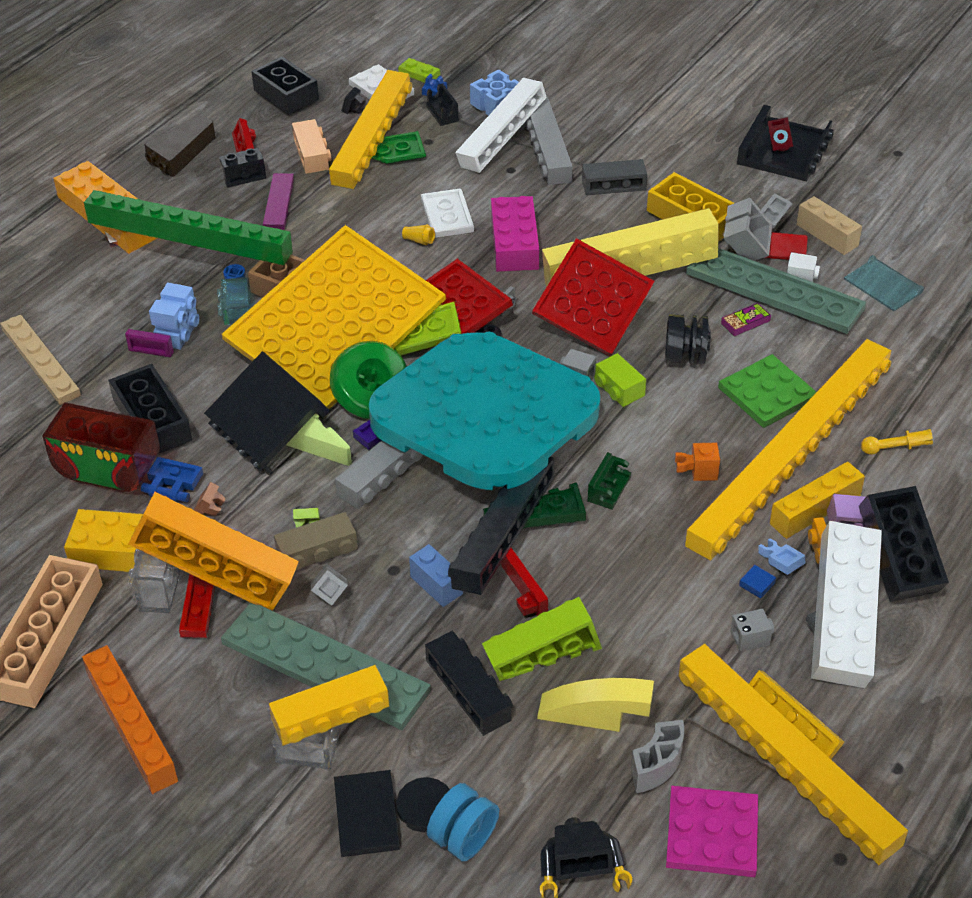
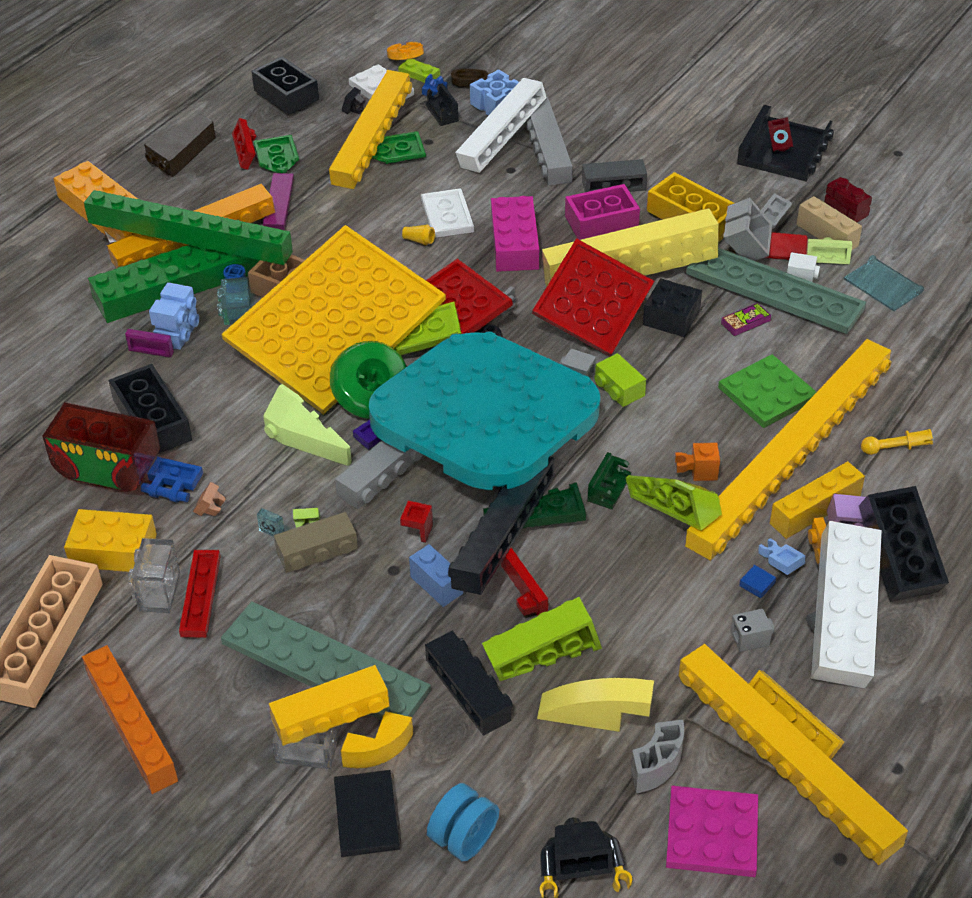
(40, 359): tan plate -> none
(139, 284): none -> green brick
(213, 552): light orange brick -> none
(243, 167): black bracket -> none
(243, 206): none -> light orange brick
(263, 410): black panel -> none
(270, 522): none -> clear light blue tile
(276, 153): none -> green tile
(311, 146): light nougat brick -> none
(329, 584): light grey panel -> none
(390, 740): none -> yellow brick
(404, 52): none -> light orange tile
(418, 801): black tile -> none
(419, 517): none -> red panel
(465, 77): none -> dark brown plate
(601, 211): none -> dark pink brick
(672, 307): none -> black brick
(677, 499): none -> lime wedge
(687, 339): black wheel -> none
(830, 250): none -> yellowish green tile
(848, 199): none -> dark red brick

